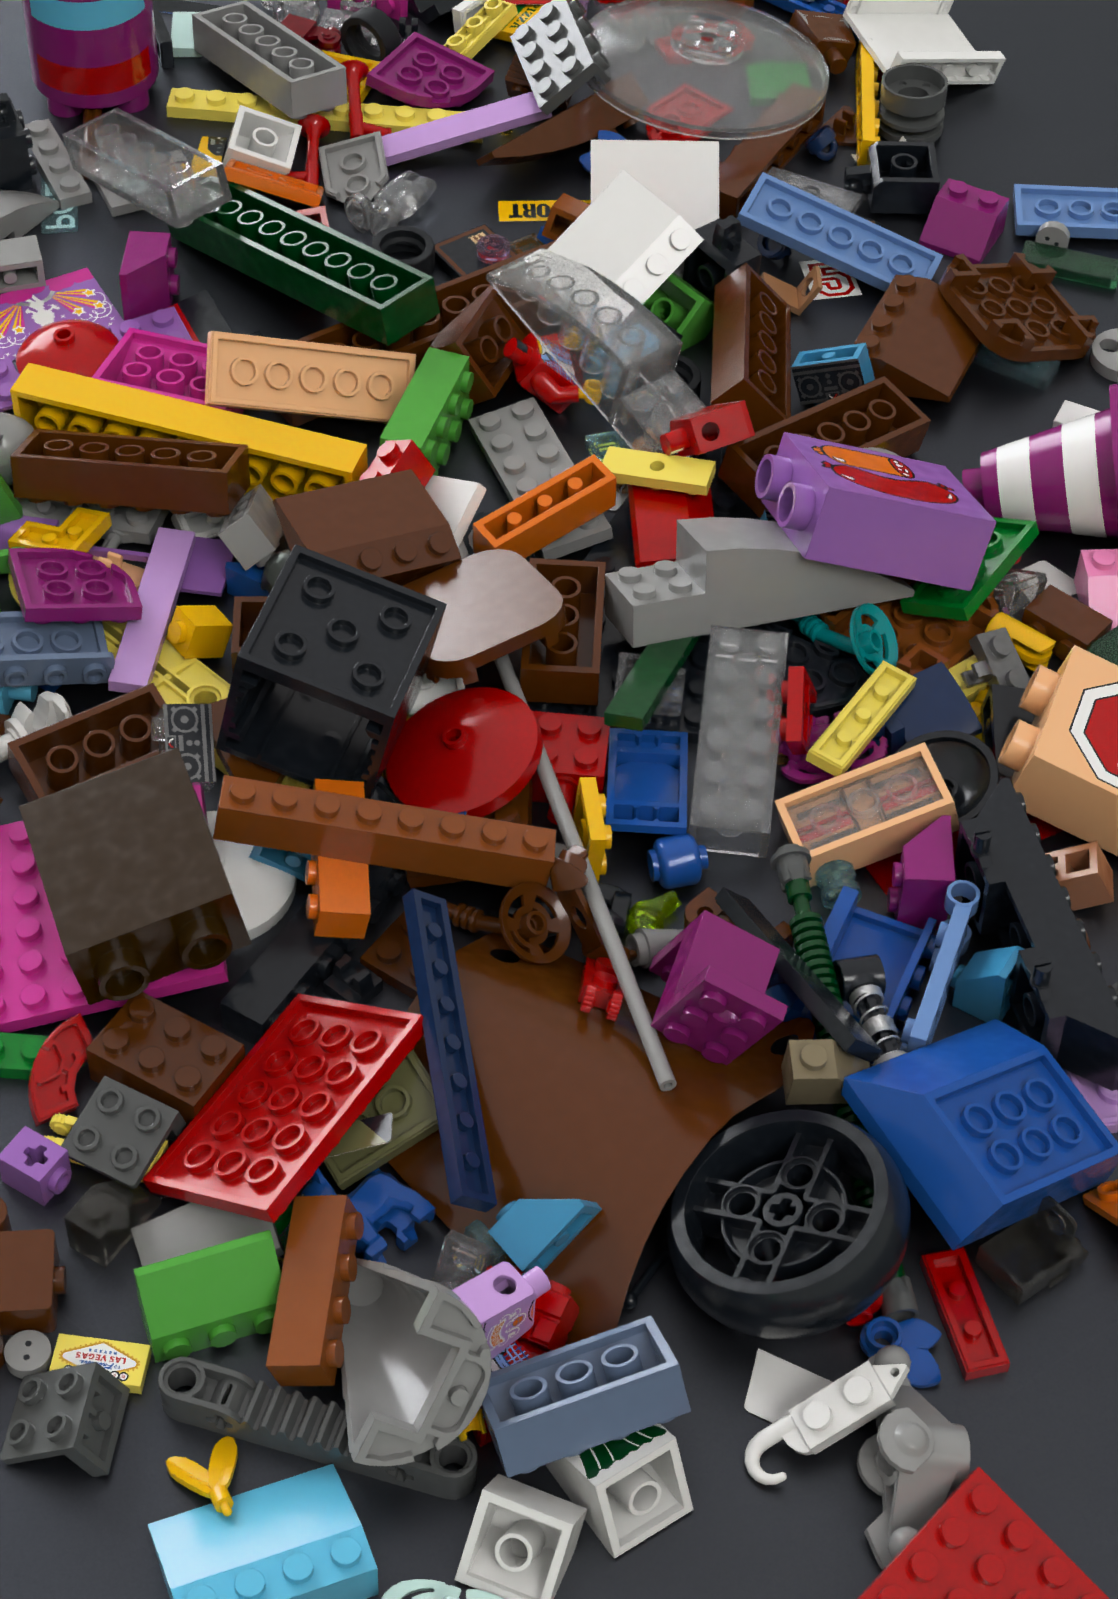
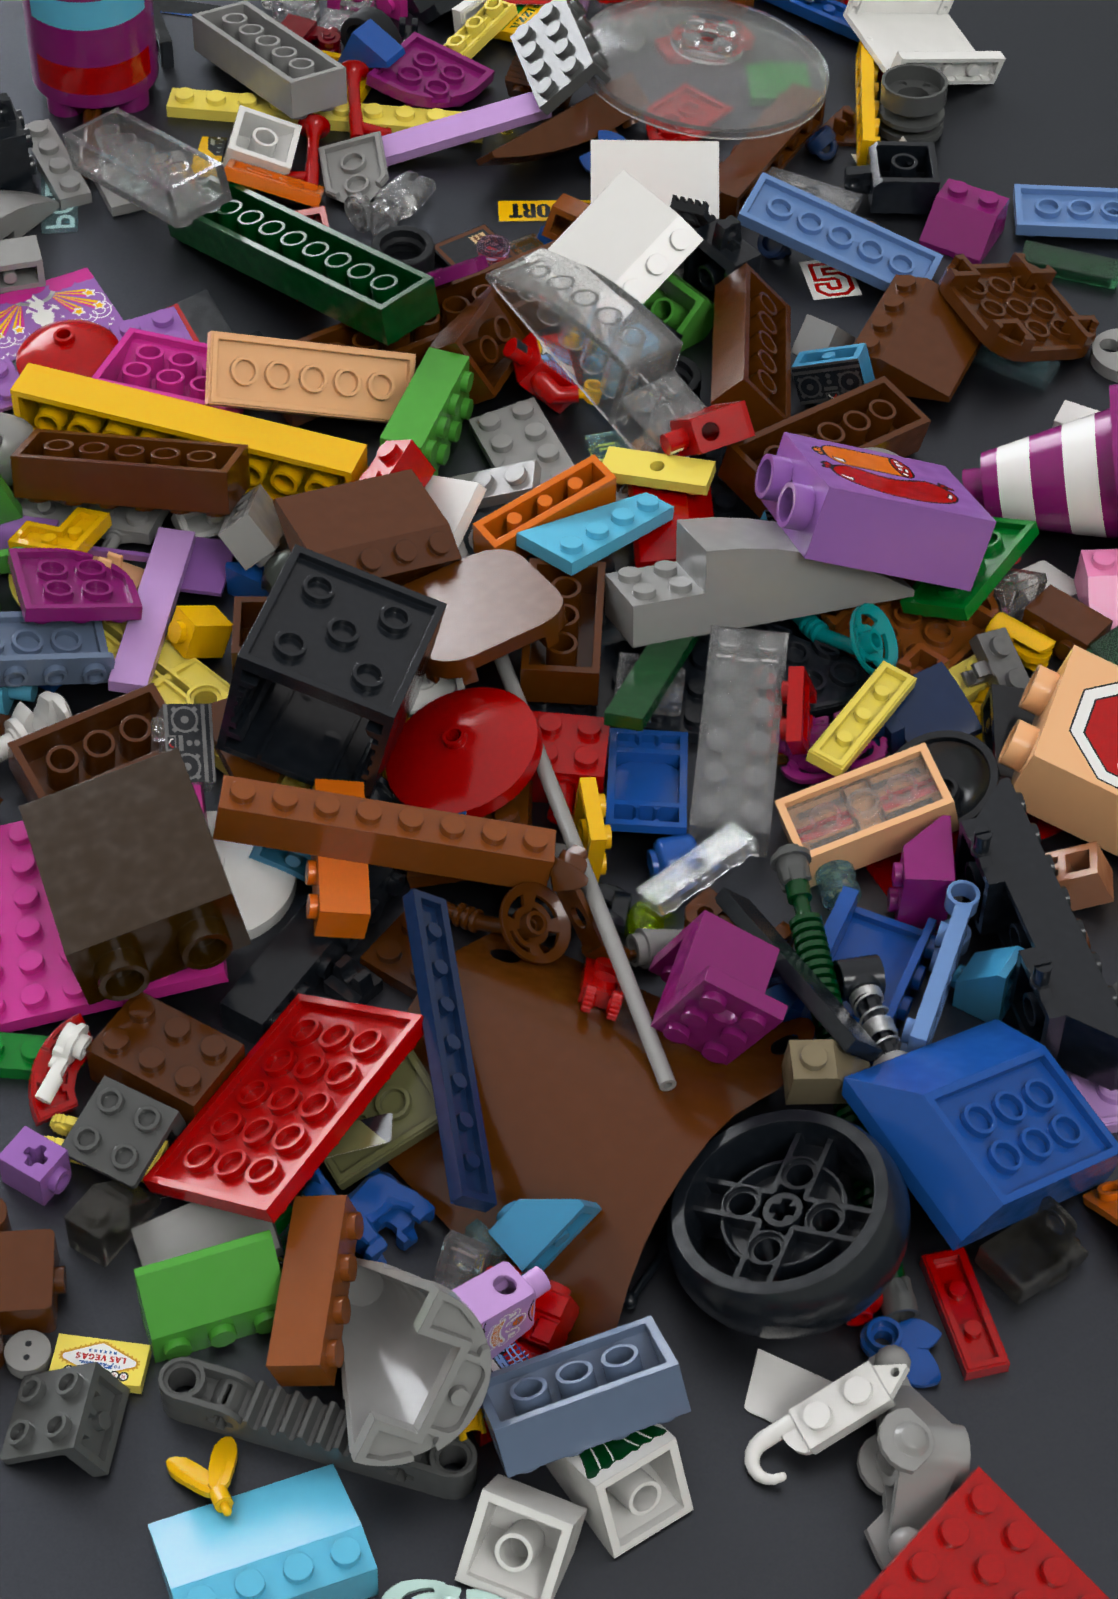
(68, 1047): none -> white plate
(148, 273): magenta slope -> none
(182, 35): light aqua tile -> none
(372, 46): none -> blue slope
(459, 270): none -> magenta tile
(505, 482): none -> light grey hinge
(595, 533): none -> medium azure wing
(694, 214): none -> black container
(697, 869): none -> clear tile
(796, 296): medium nougat bracket -> none
(819, 335): none -> light grey slope
(829, 34): reddish brown torso -> none
(1053, 234): light grey tile -> none

